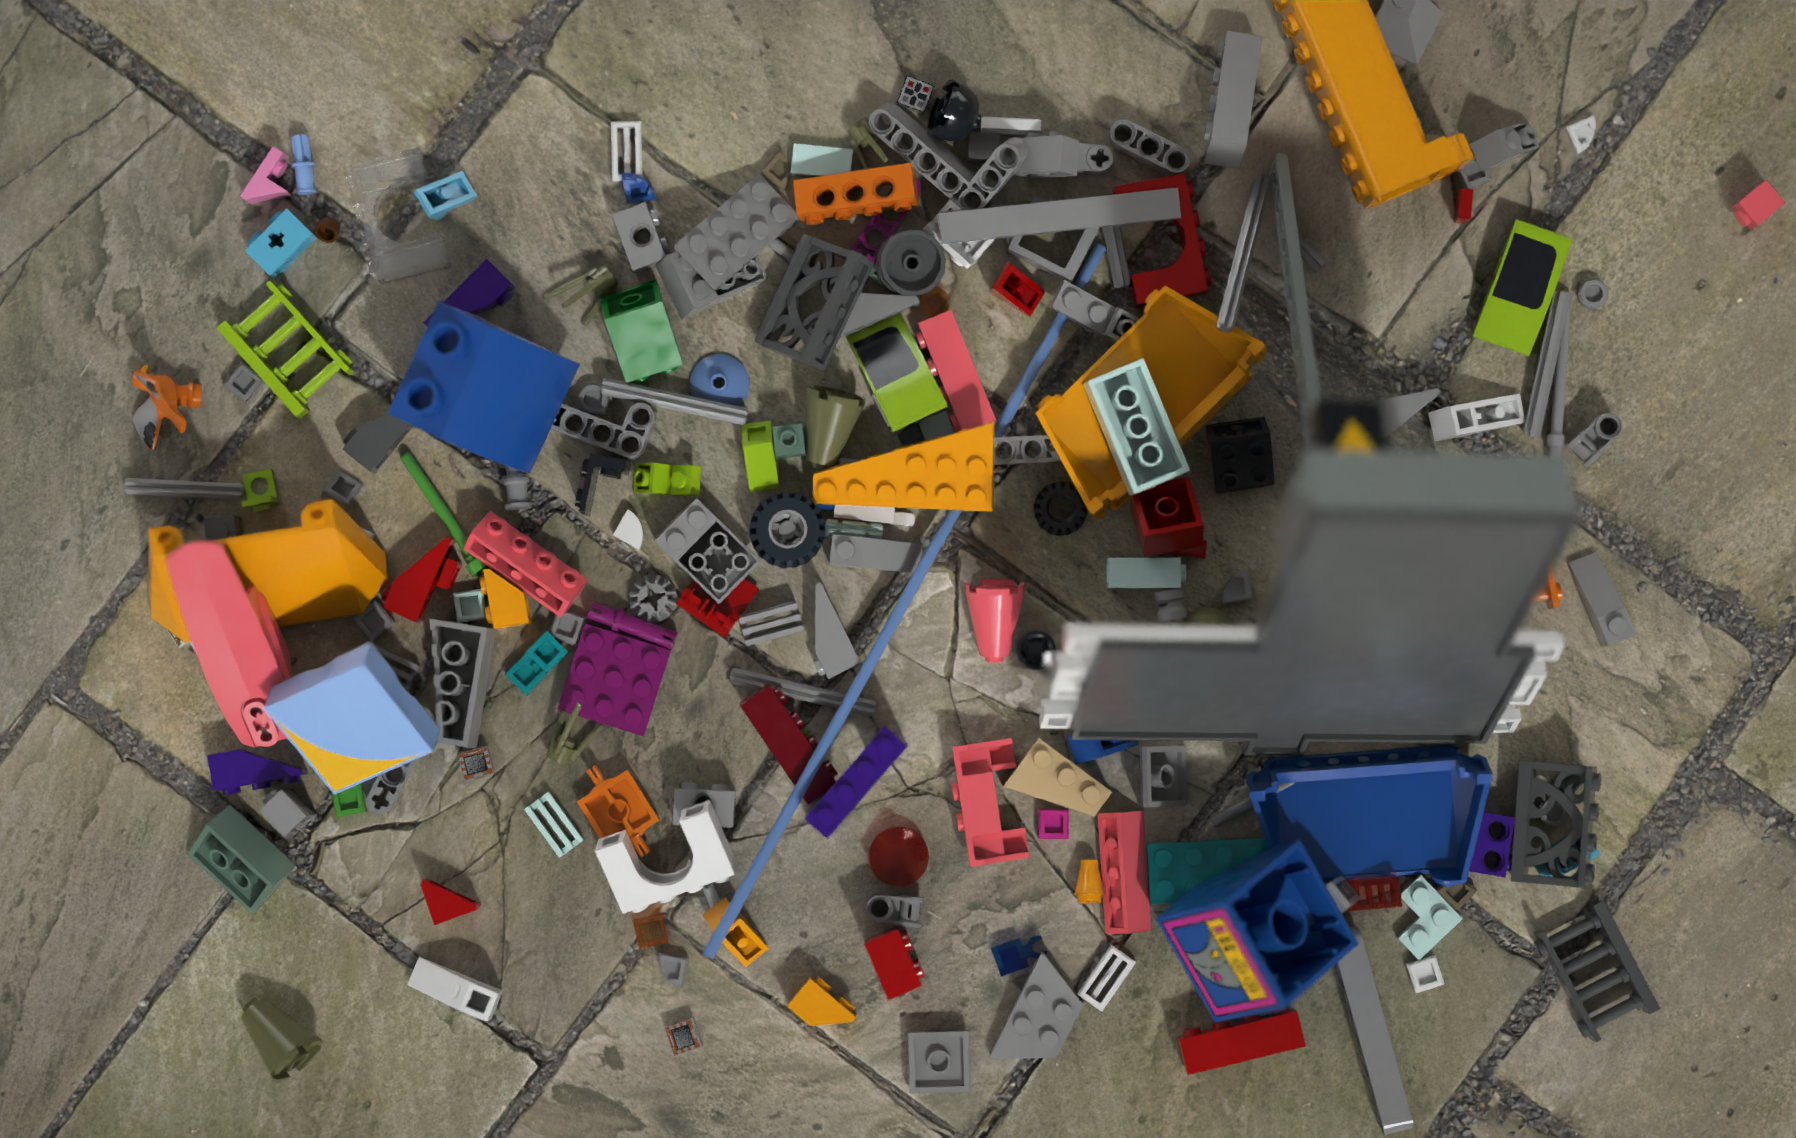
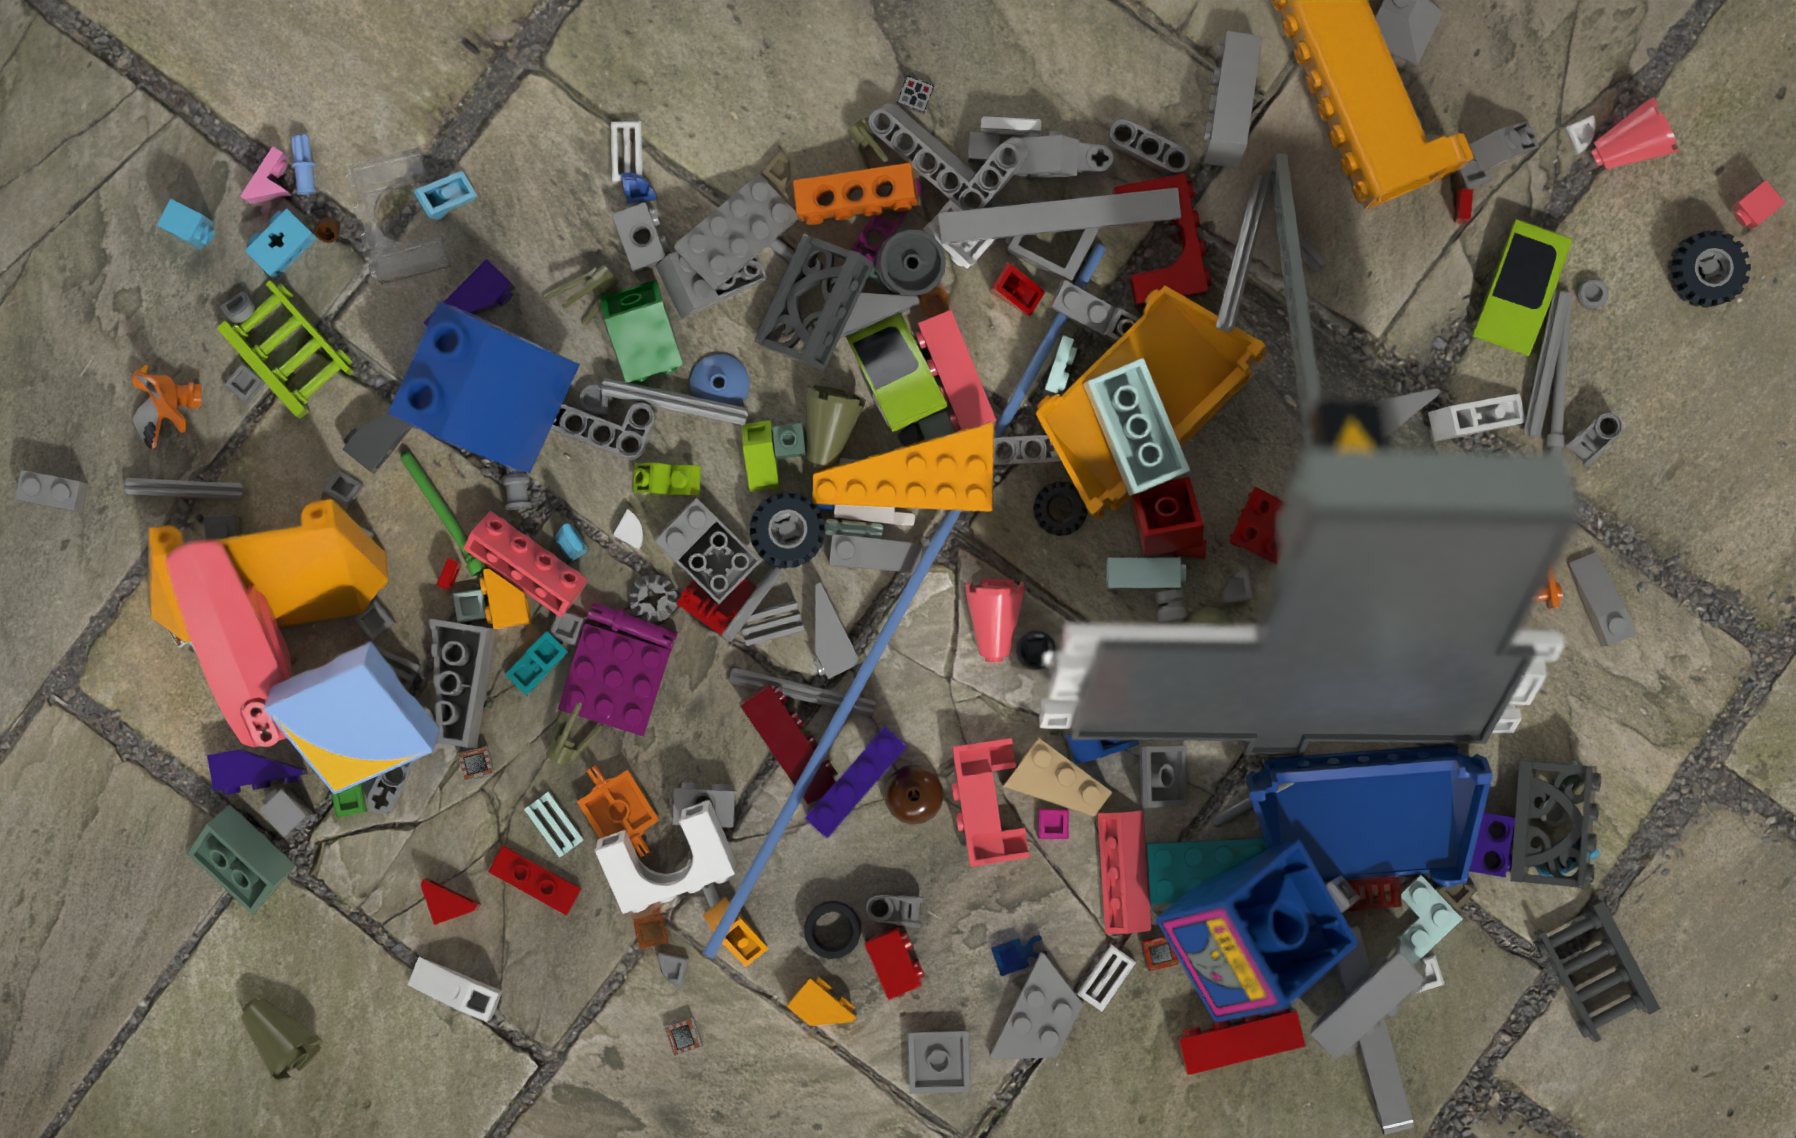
(51, 491): none -> light grey brick
(187, 224): none -> medium azure brick
(238, 308): none -> light grey tile
(263, 502): lime bracket -> none
(415, 586): red slope -> none
(534, 880): none -> red plate
(570, 542): none -> medium azure slope
(609, 467): black bracket -> none
(752, 603): none -> light grey bar
(820, 160): light aqua tile -> none
(848, 946): none -> black tyre
(898, 856): clear red dish -> none
(907, 780): none -> reddish brown cylinder
(954, 113): black cylinder -> none
(1057, 377): none -> light aqua plate
(1089, 884): light orange cone -> none
(1117, 256): light grey axle -> none
(1159, 953): none -> tile
(1241, 454): black bracket -> none
(1258, 526): none -> red hinge
(1370, 1001): none -> light grey wedge
(1636, 138): none -> coral cone
(1709, 268): none -> black wheel

